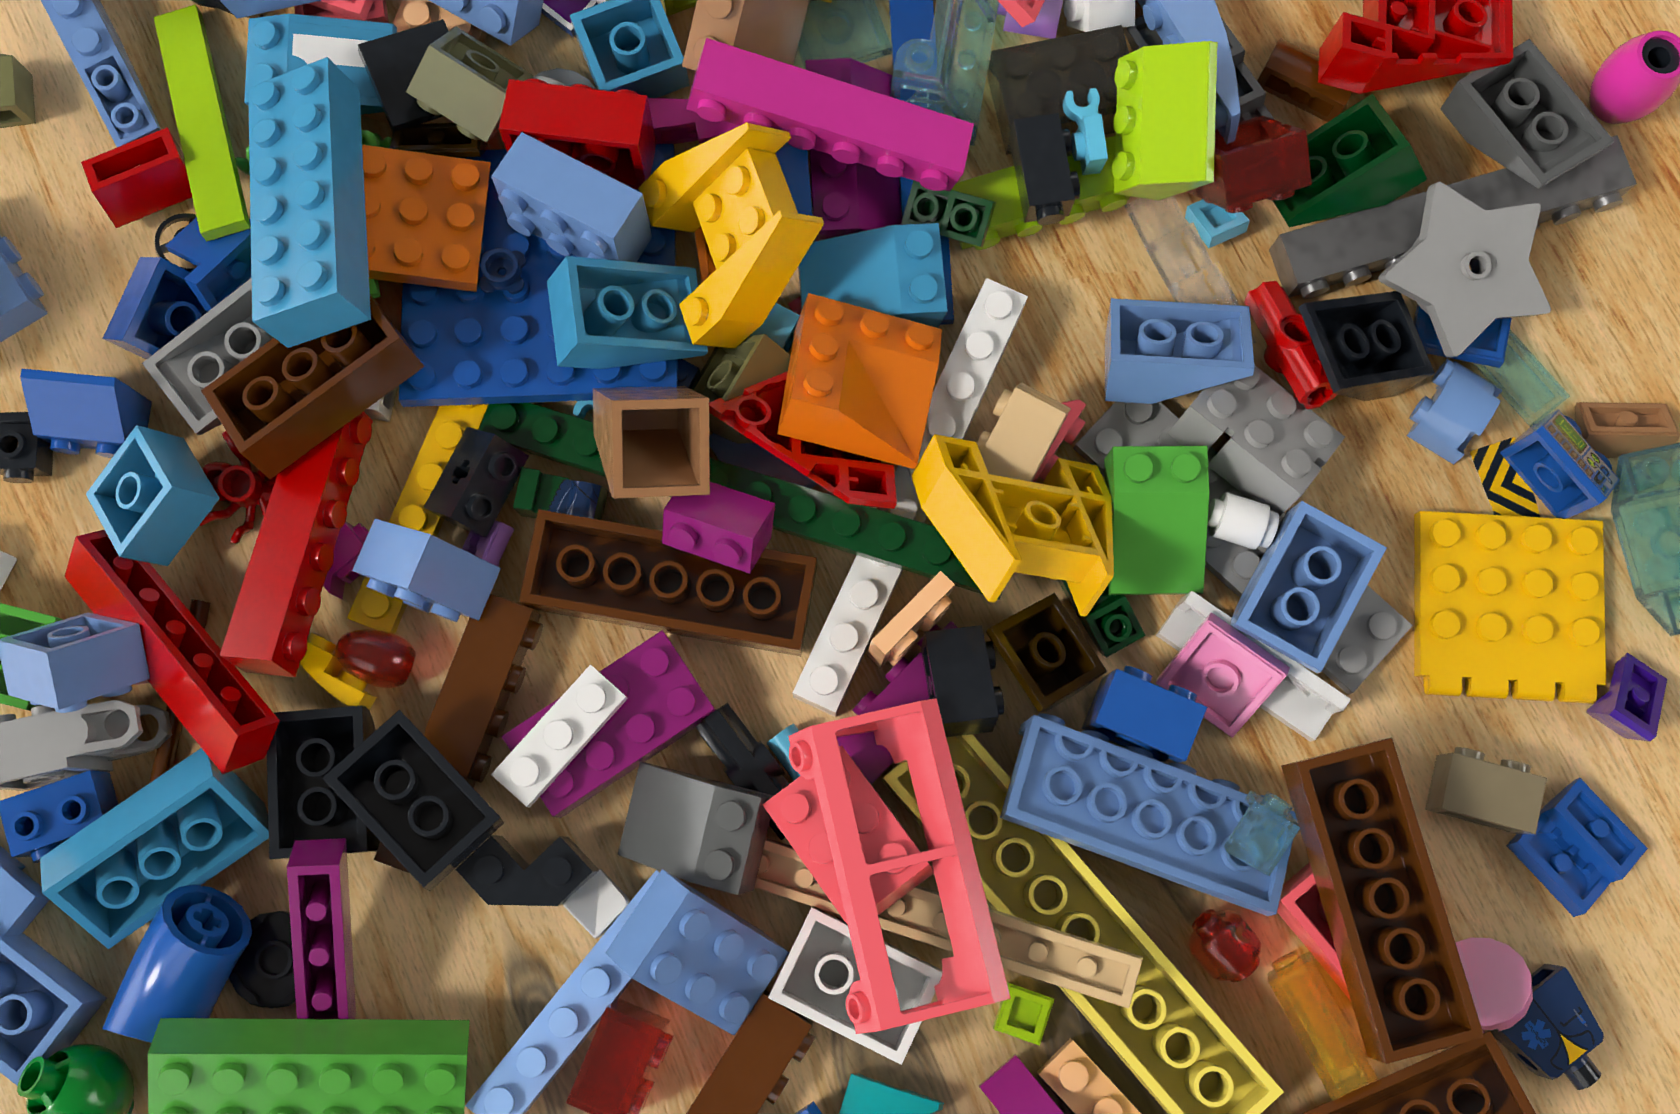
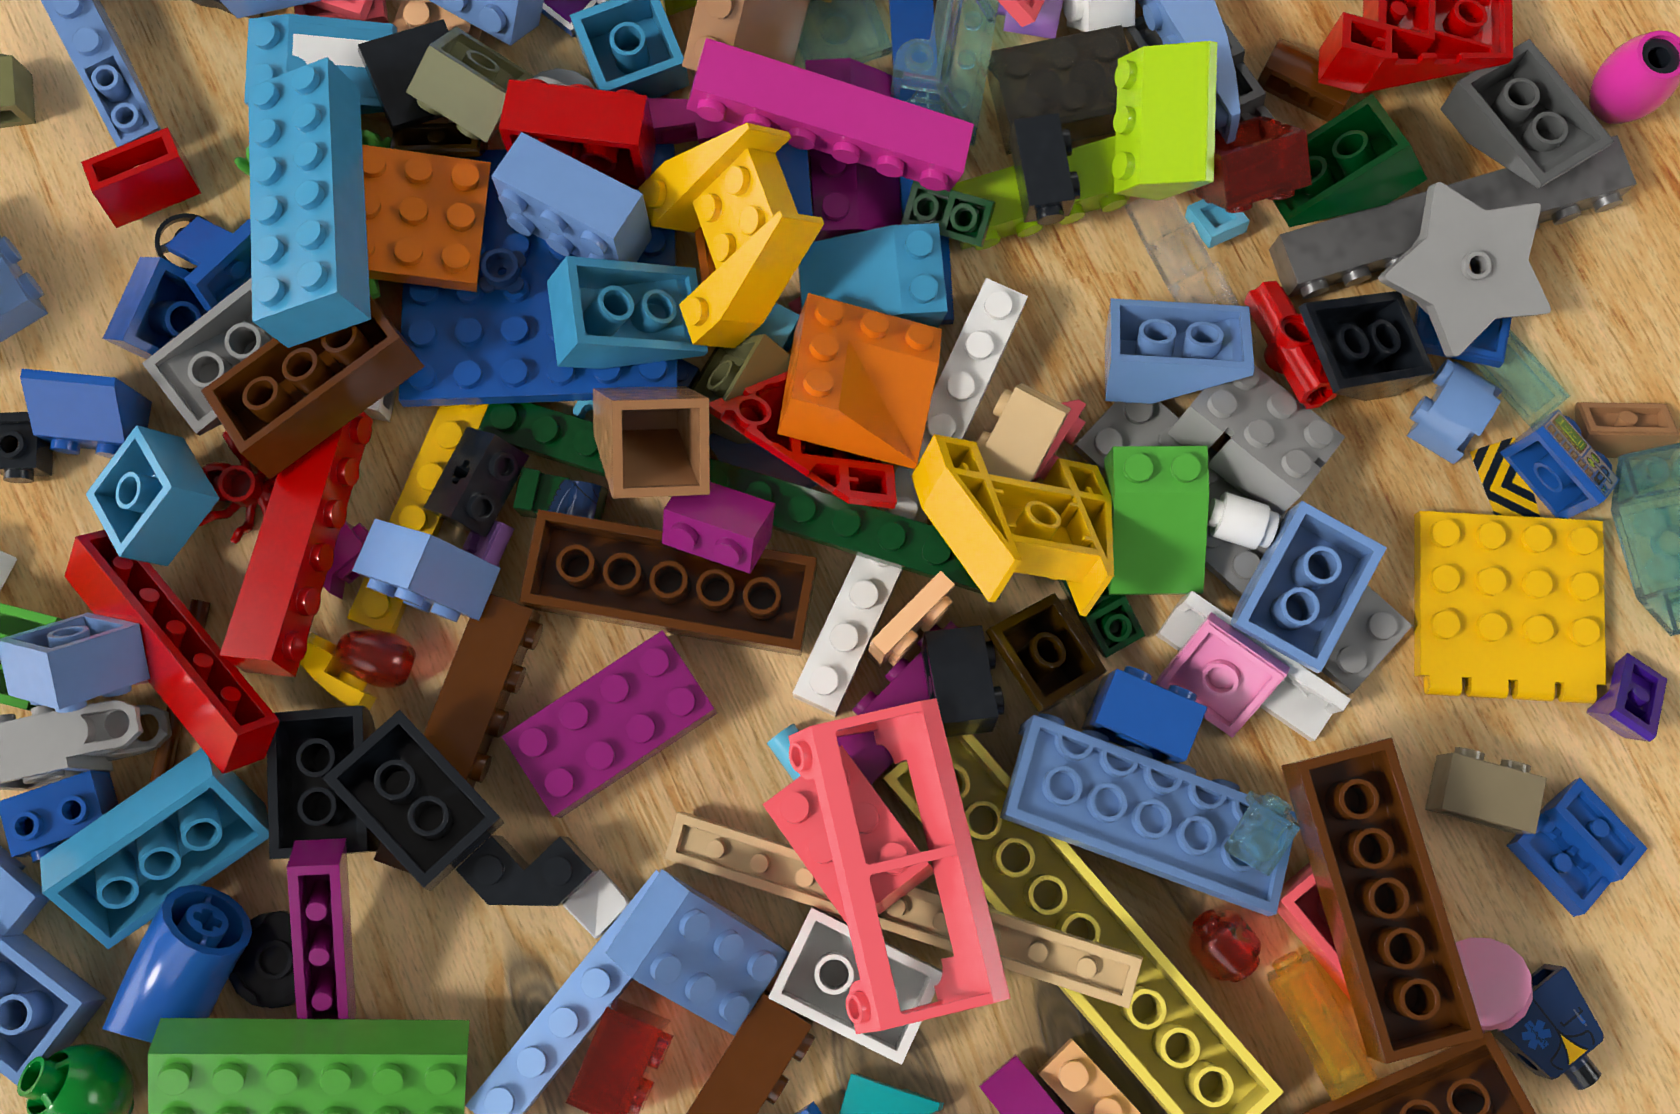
(201, 123): lime tile -> none
(559, 736): white plate -> none
(696, 828): dark grey slope -> none
(745, 759): black piece -> none
(1024, 1014): lime tile -> none
(1089, 139): medium azure plate -> none

